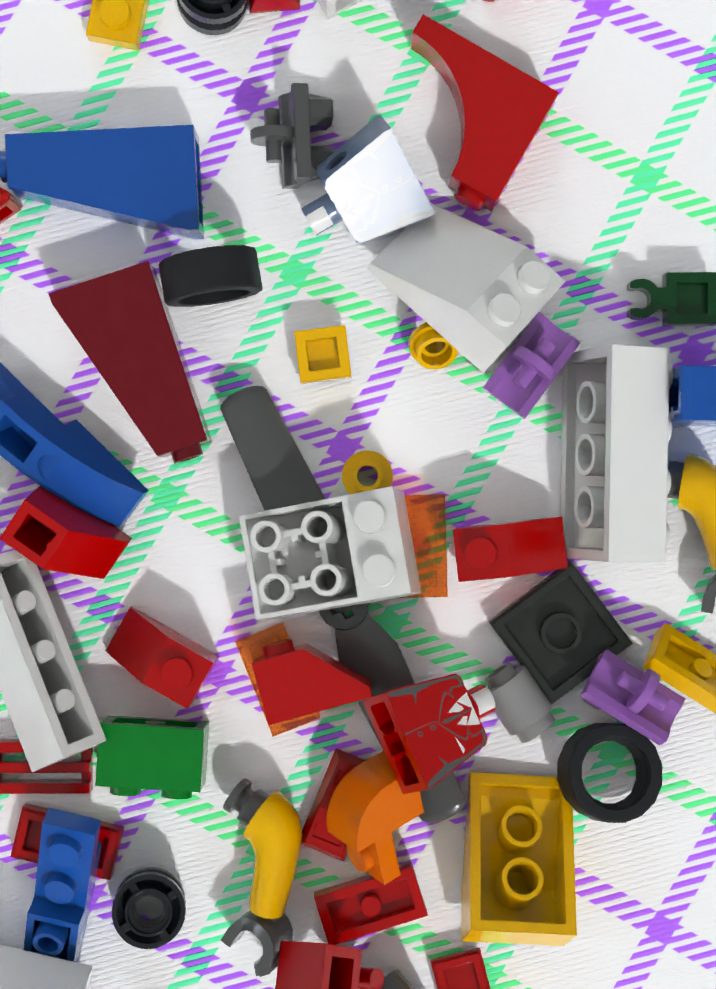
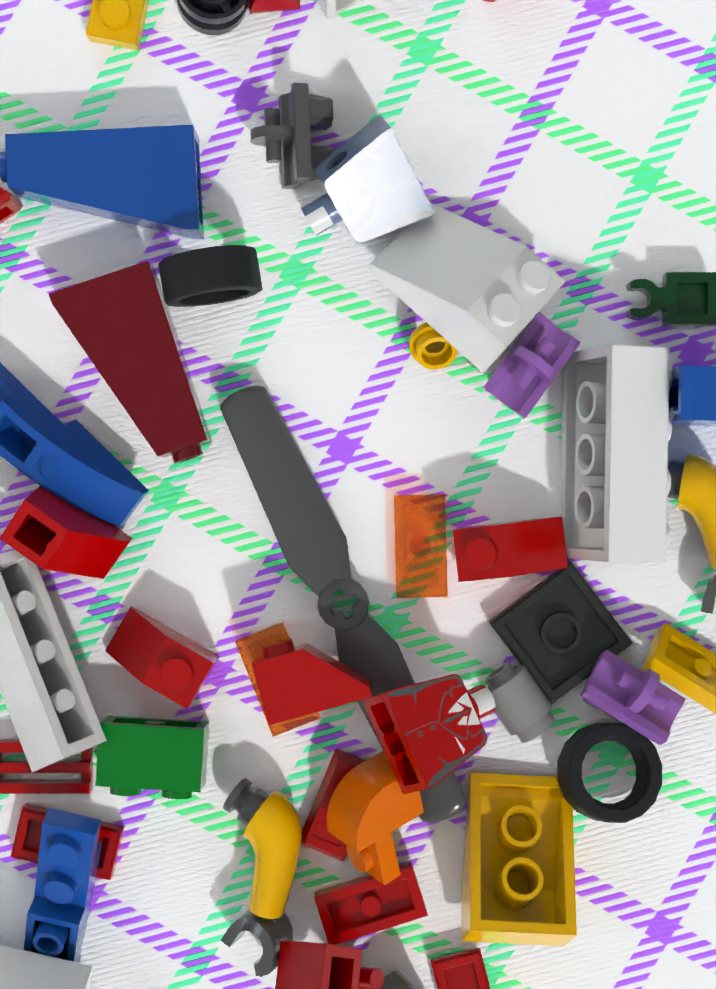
(146, 932): black wheel -> none
(322, 354): yellow plate -> none
(330, 553): white slope -> none
(362, 459): yellow plate -> none
(496, 110): red arch -> none

